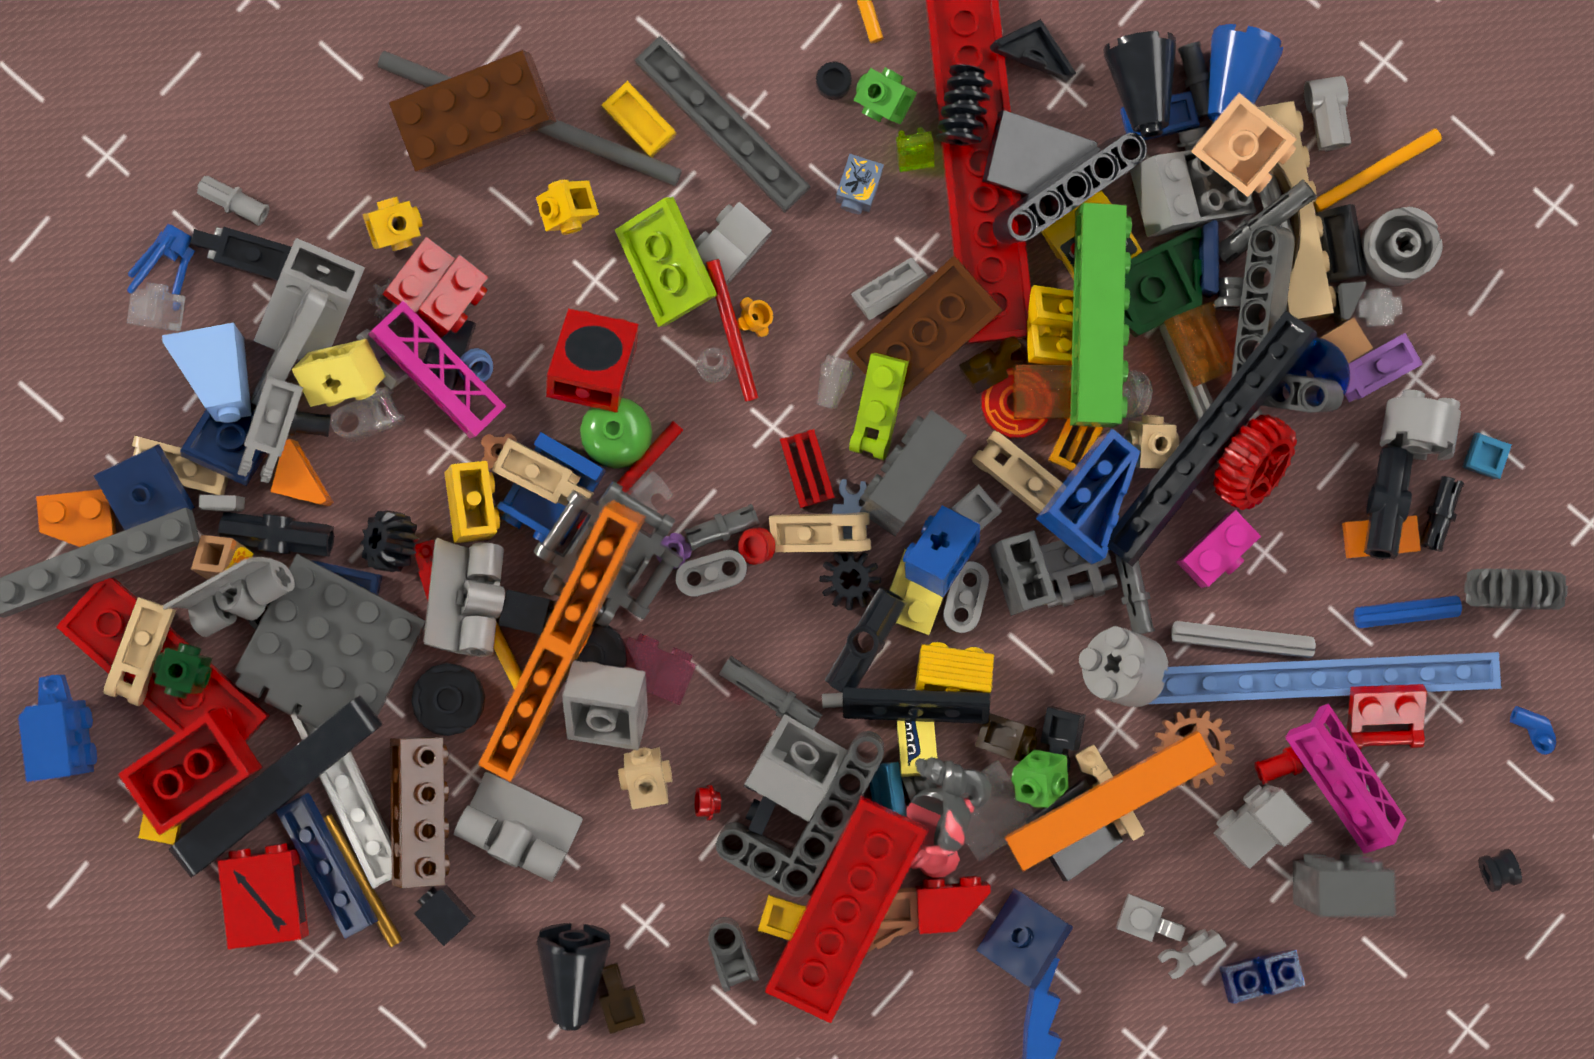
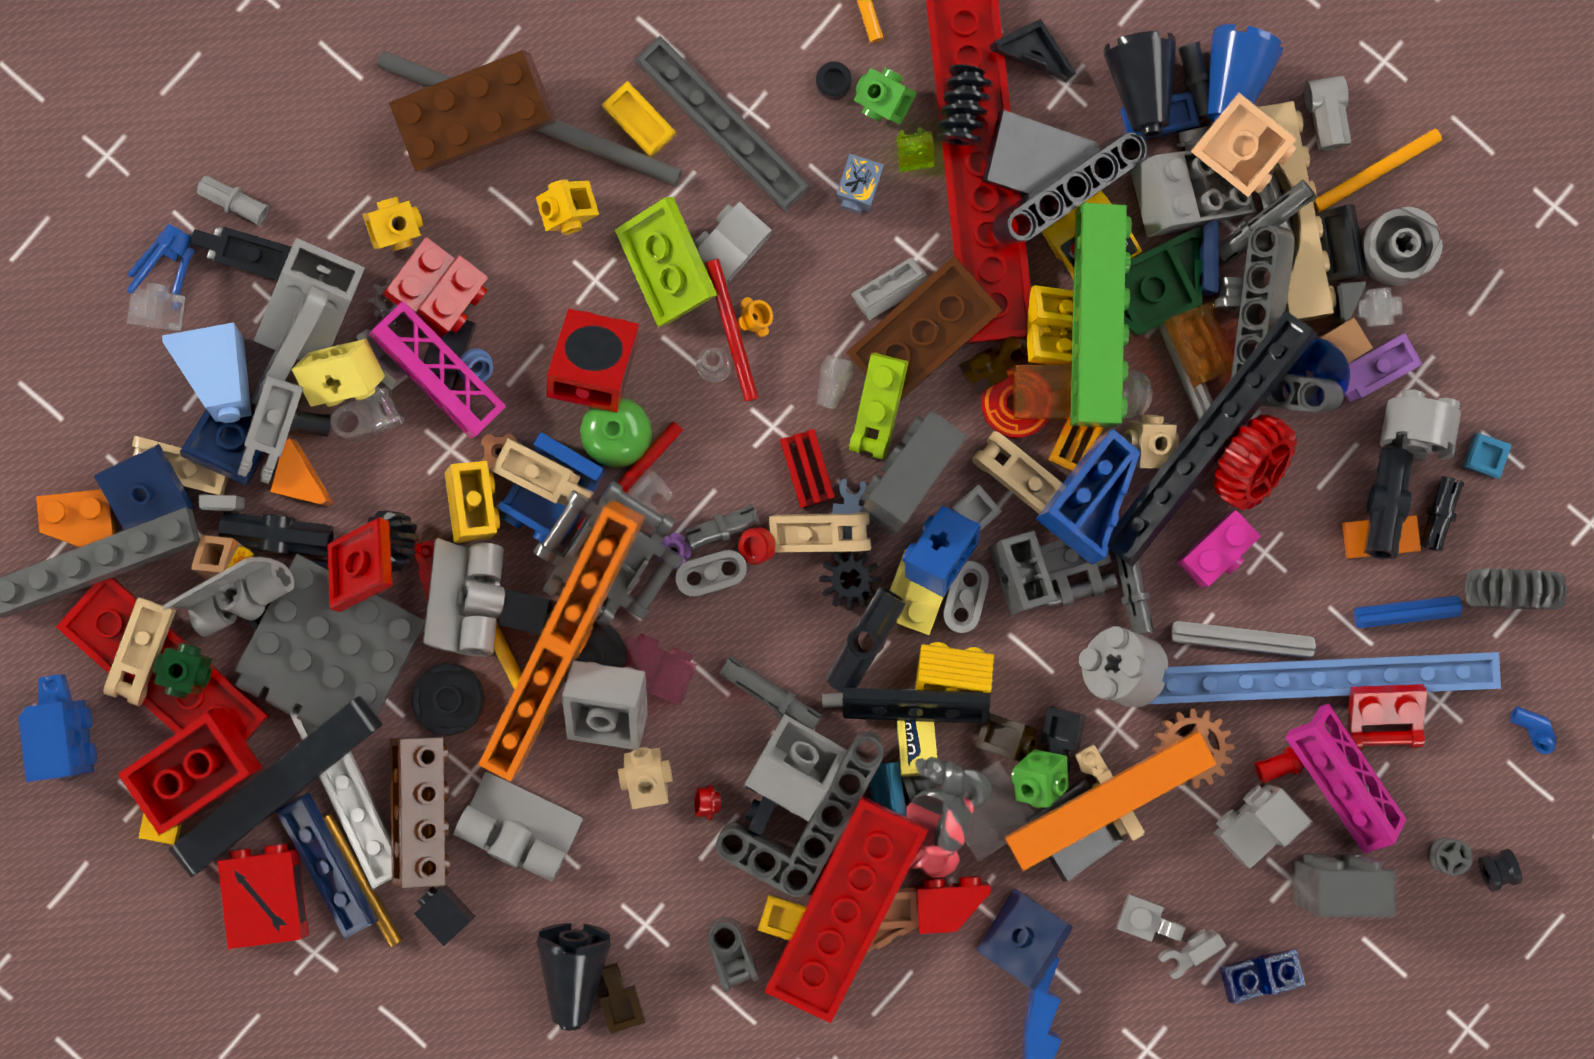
(359, 565): none -> red plate
(1458, 858): none -> dark grey wheel

